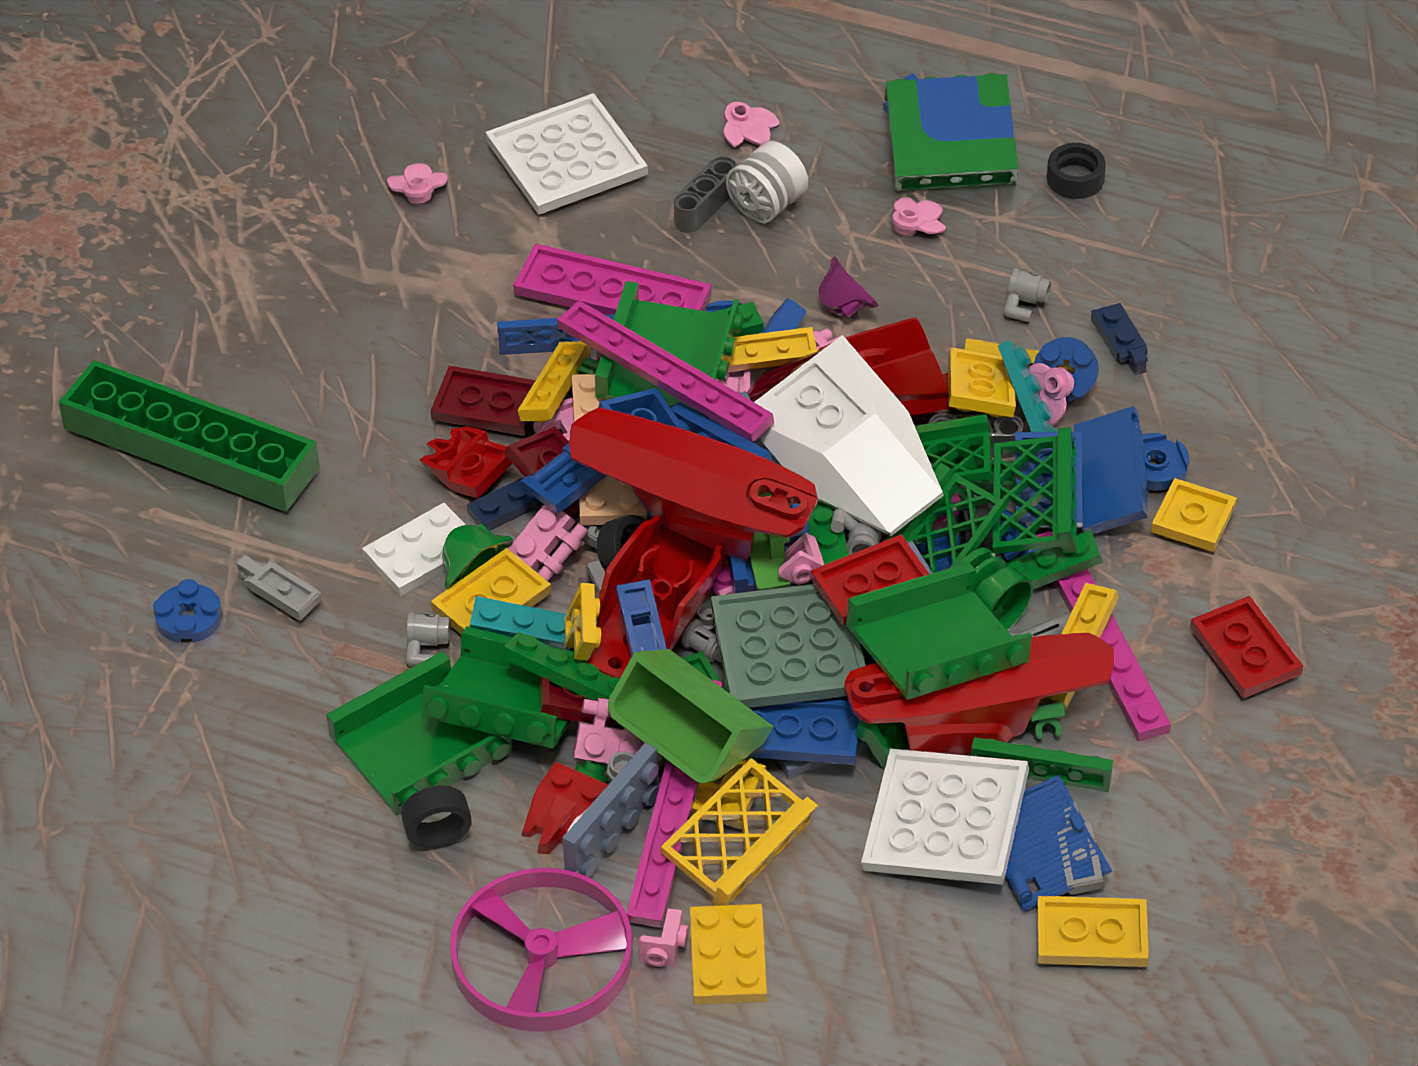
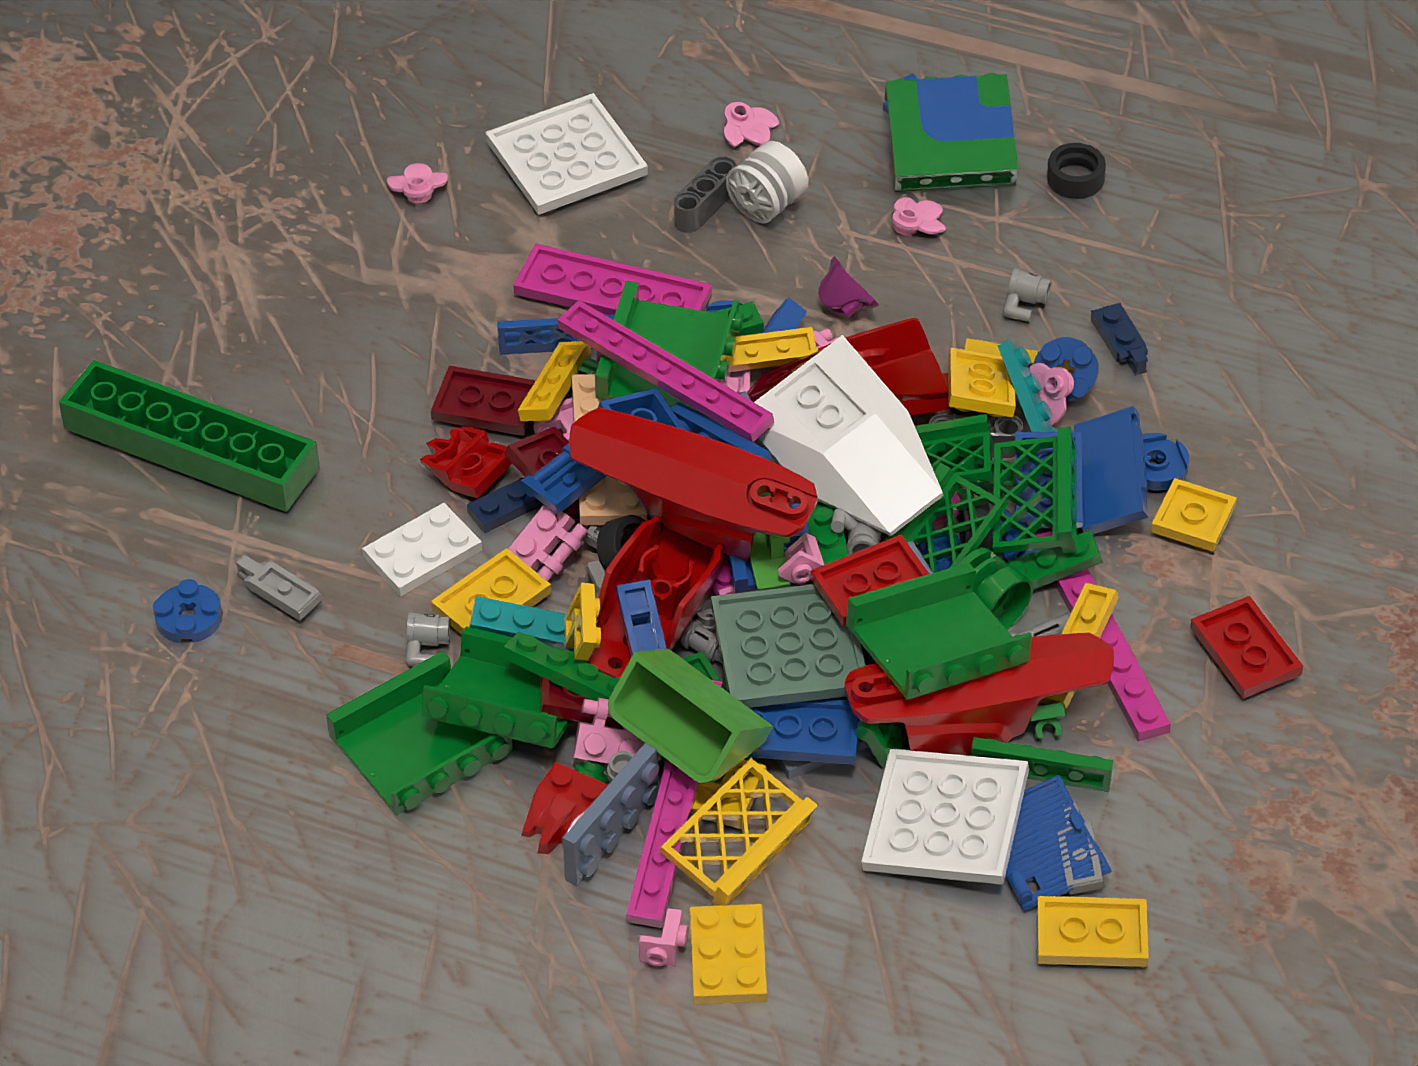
(433, 801): black tyre -> none
(468, 549): green hat -> none
(544, 948): dark pink piece -> none

